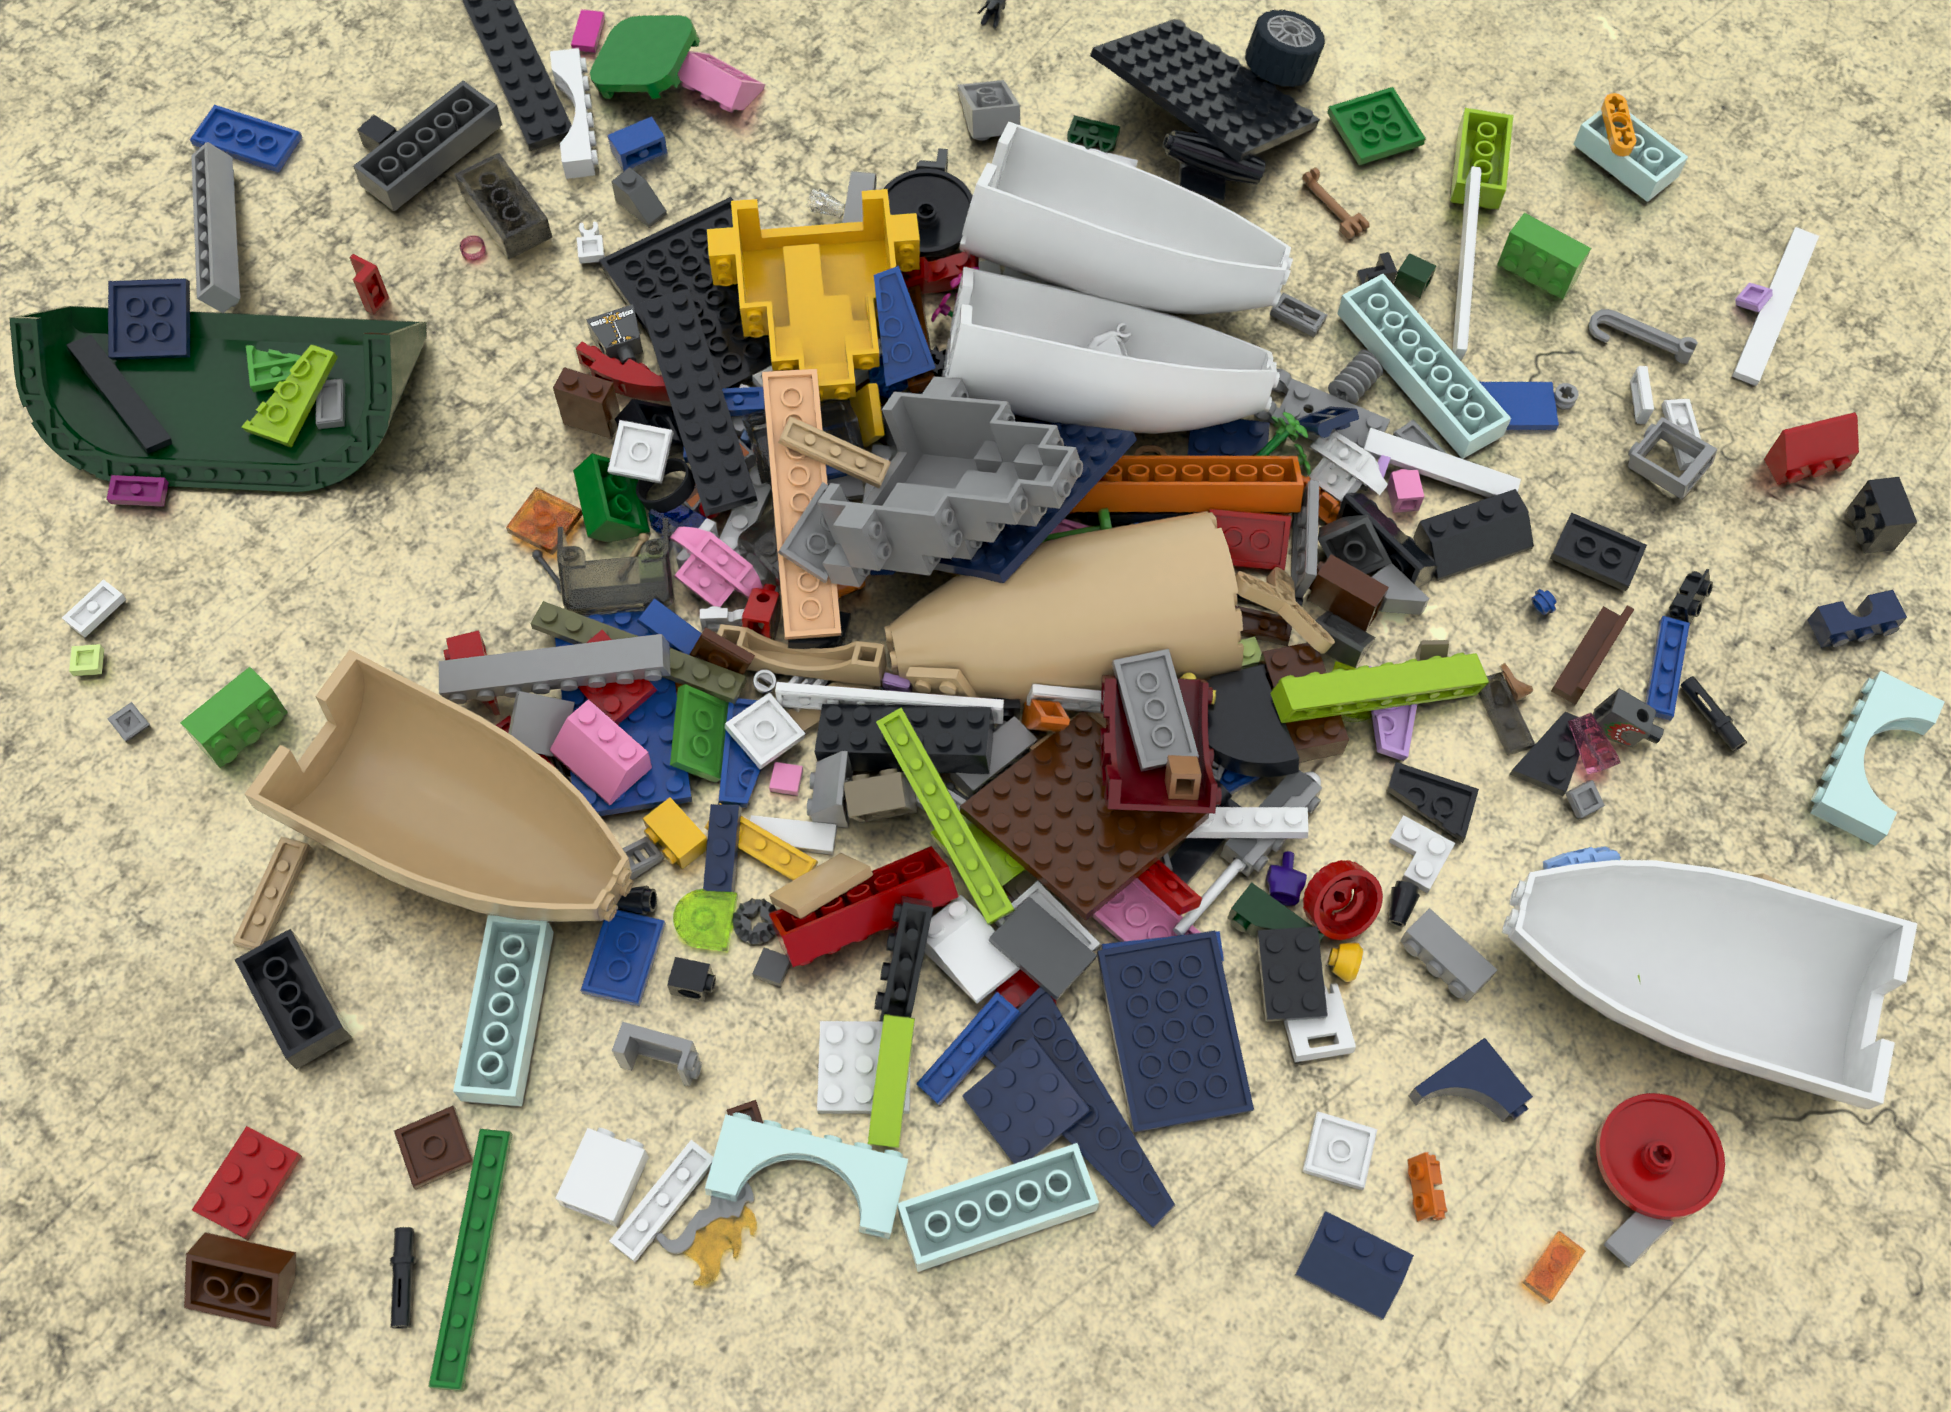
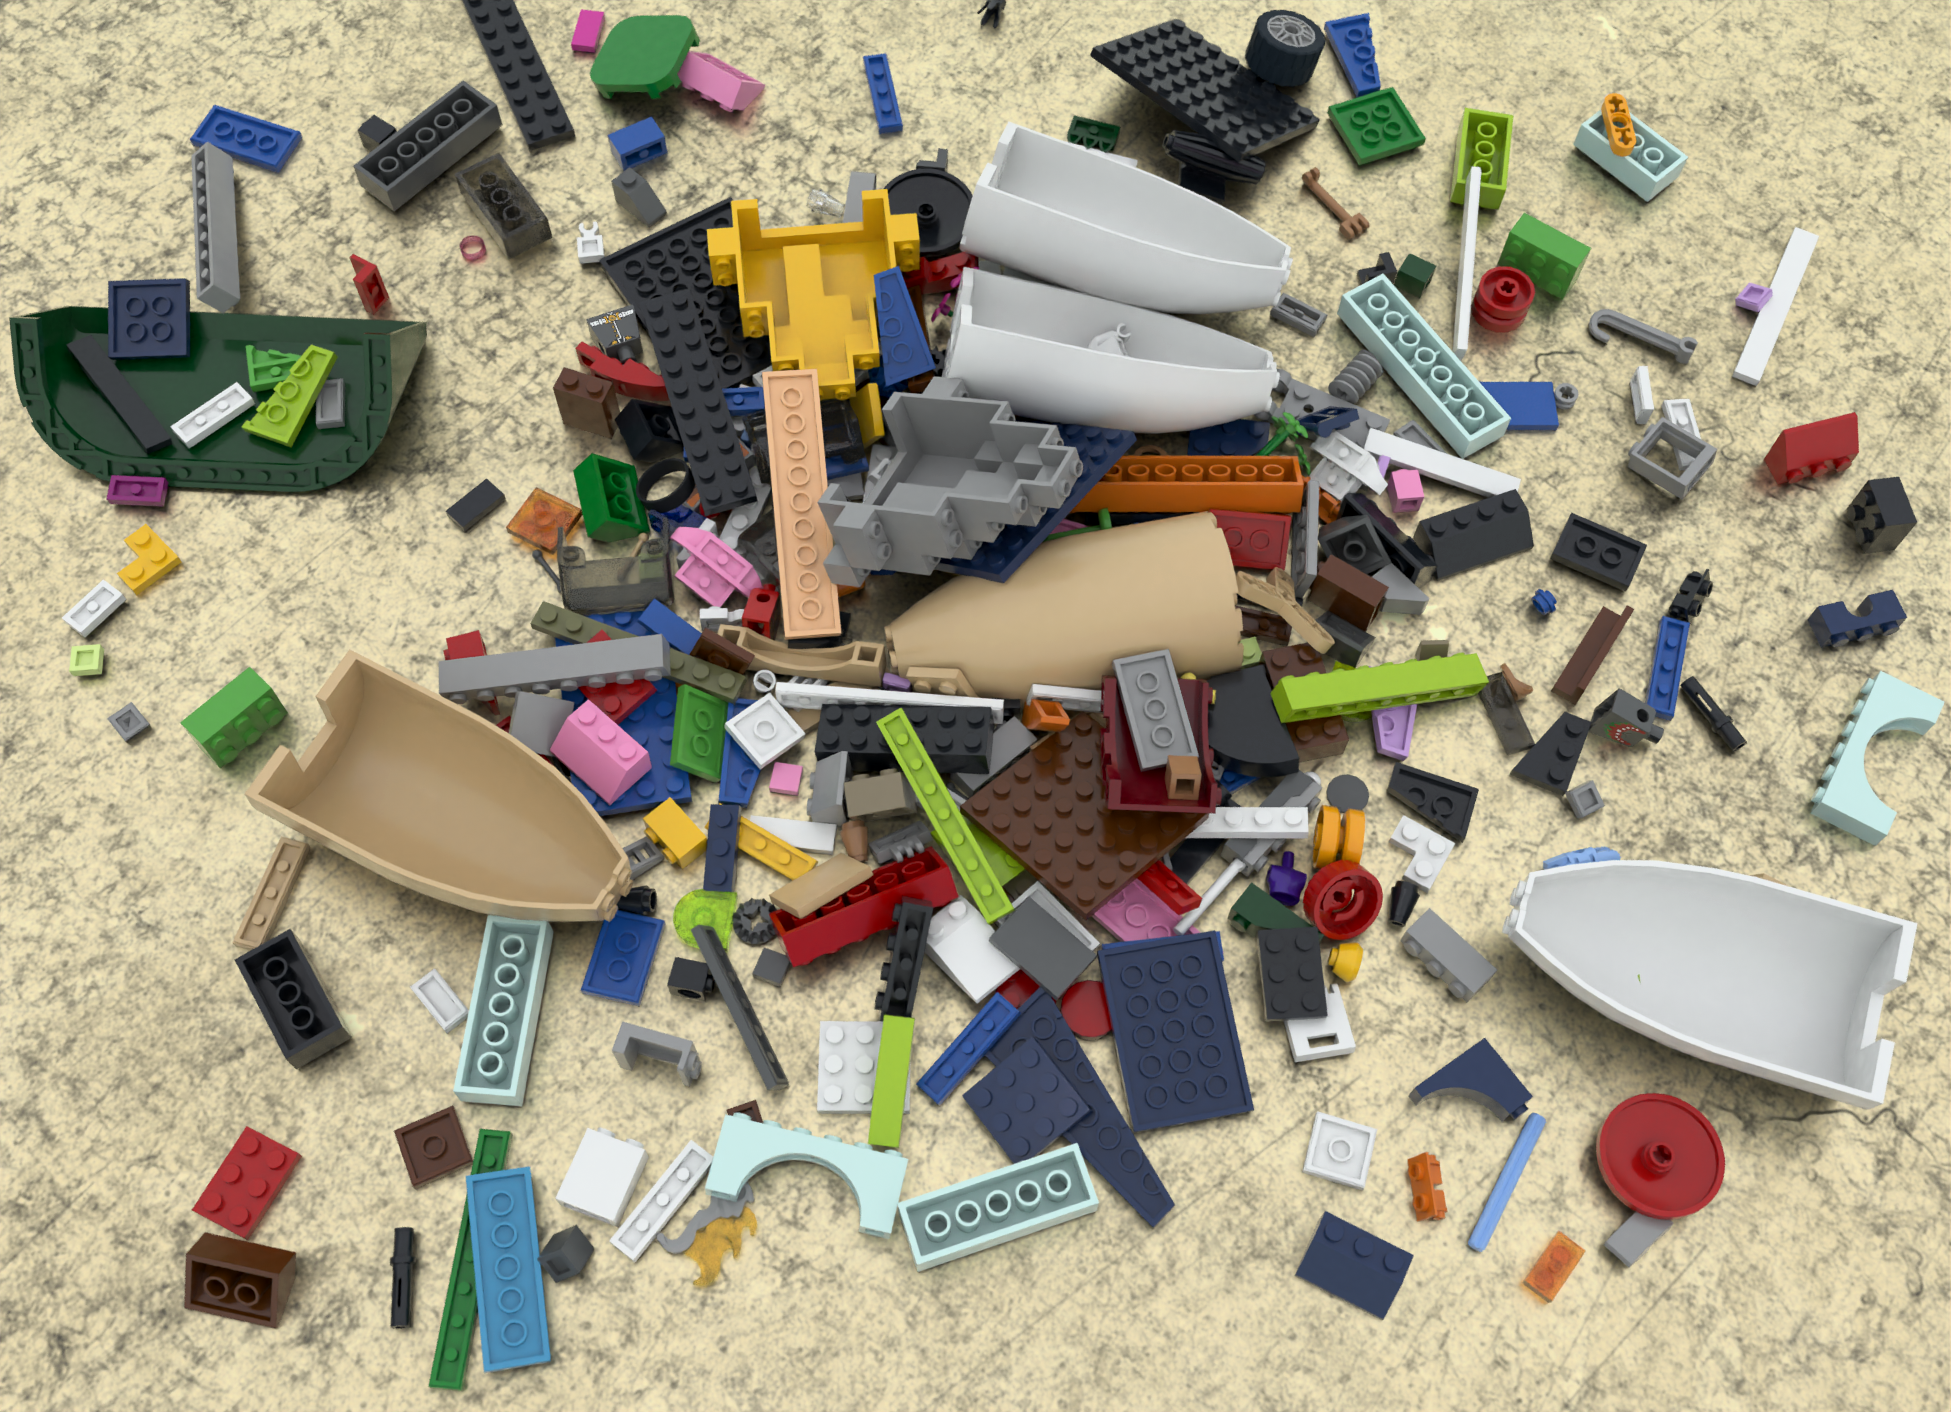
(153, 560): none -> yellow plate
(212, 415): none -> white plate
(440, 1000): none -> white tile
(475, 505): none -> black tile
(507, 1270): none -> dark azure plate
(566, 1253): none -> dark grey panel
(576, 147): white arch -> none
(640, 451): white tile -> none
(740, 1007): none -> dark grey tile
(810, 539): light grey wing -> none
(834, 452): tan tile -> none
(855, 840): none -> medium nougat cone
(882, 93): none -> blue tile
(901, 843): none -> light grey hinge
(988, 108): light grey slope -> none
(1086, 1010): none -> red tile
(1338, 837): none -> light orange wheel
(1347, 792): none -> dark grey piece
(1355, 51): none -> blue wing
(1502, 299): none -> red wheel
(1506, 1182): none -> light blue axle
(1596, 758): clear pink slope -> none

